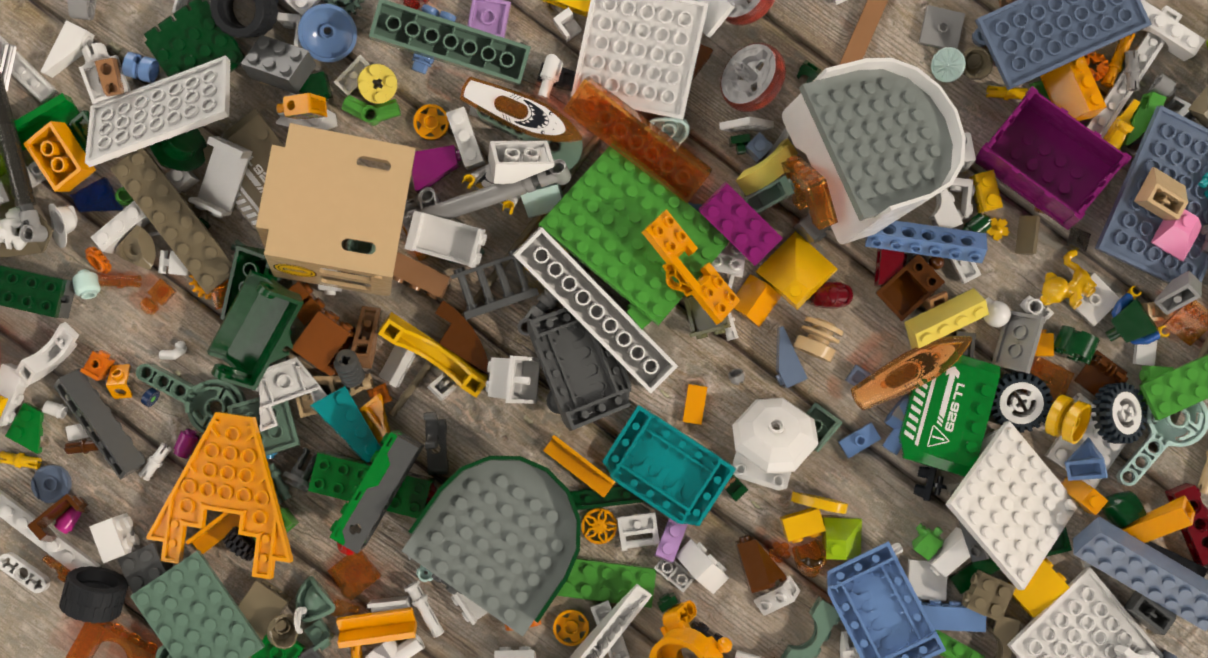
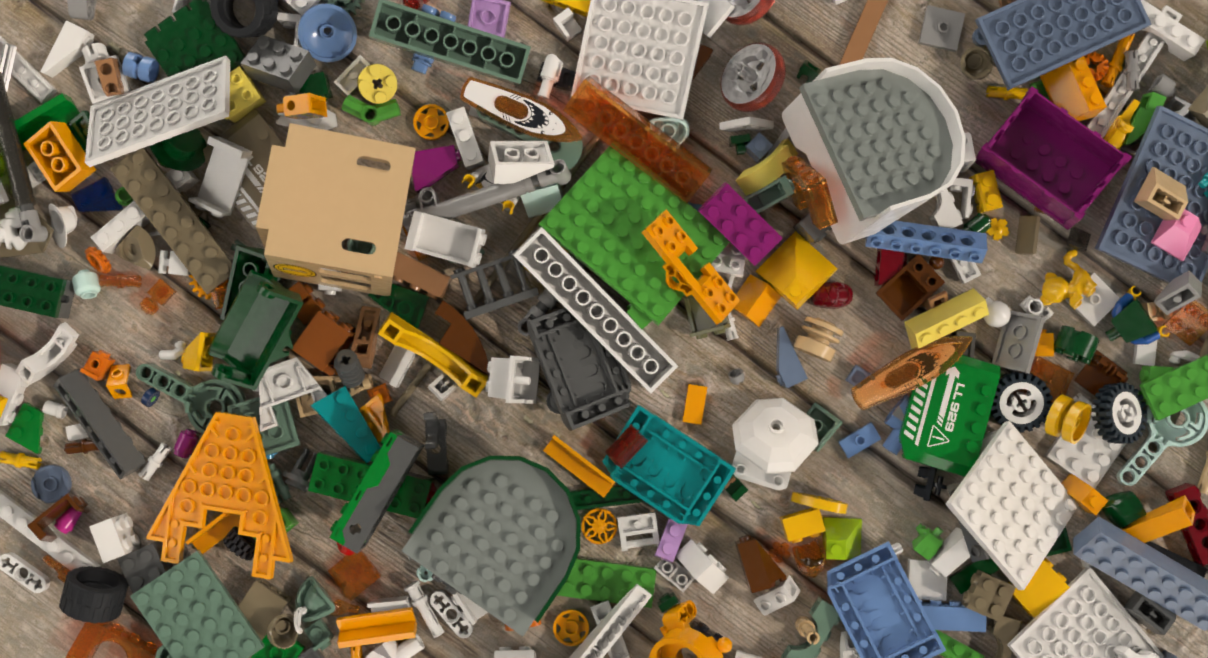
(196, 354): none -> yellow slope
(243, 95): none -> light yellow brick
(404, 303): none -> dark green wing
(437, 606): none -> white beam
(626, 446): none -> clear red slope
(807, 629): none -> tan pin
(948, 64): light aqua wheel -> none
(1086, 463): medium blue slope -> none
(1176, 356): none -> white arm

